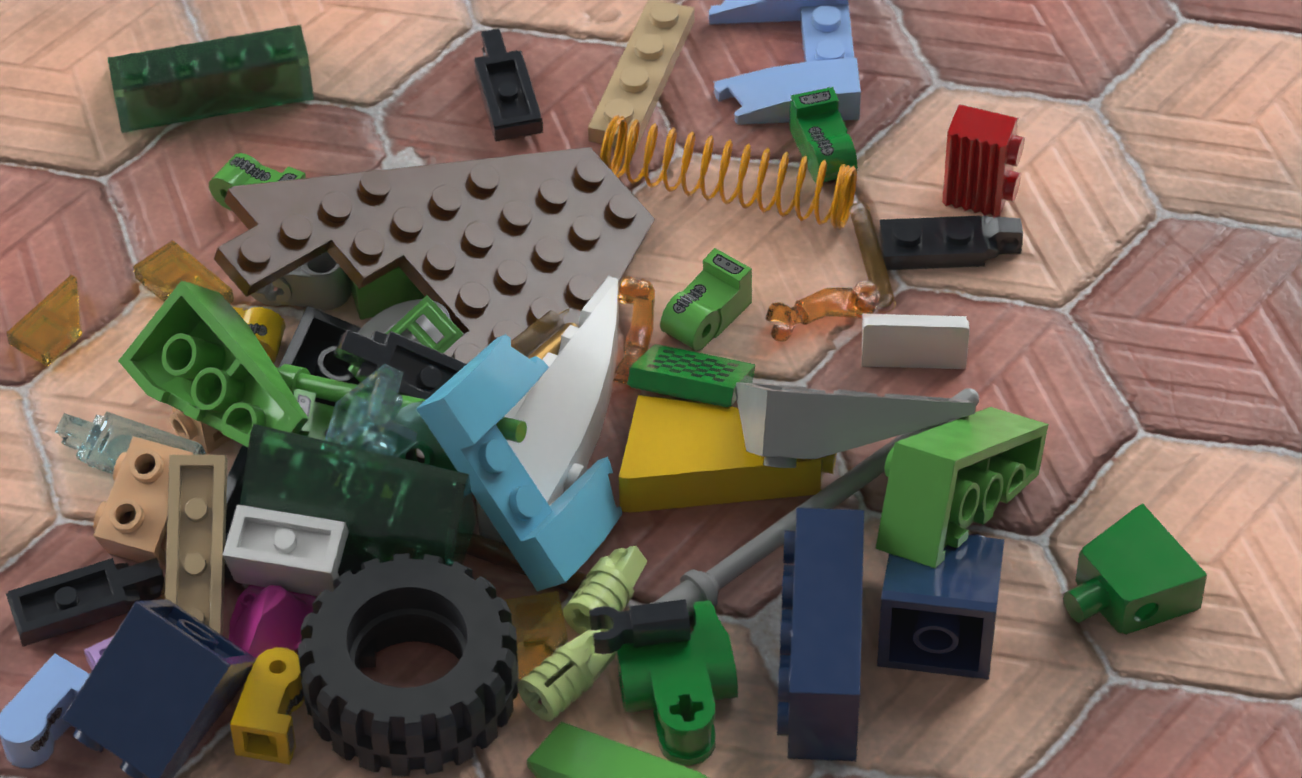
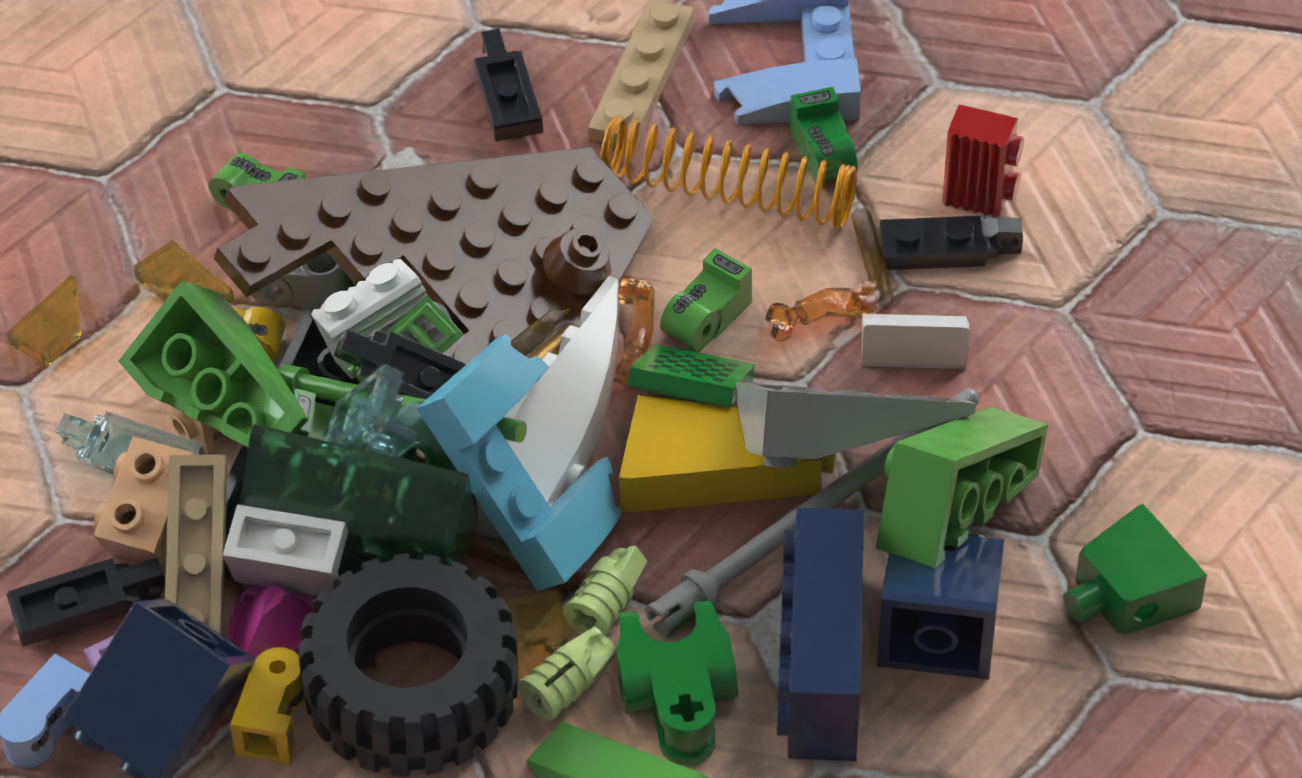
(211, 78): clear green slope -> none
(372, 306): none -> white brick
(577, 261): none -> reddish brown cone
(640, 625): black bar -> none

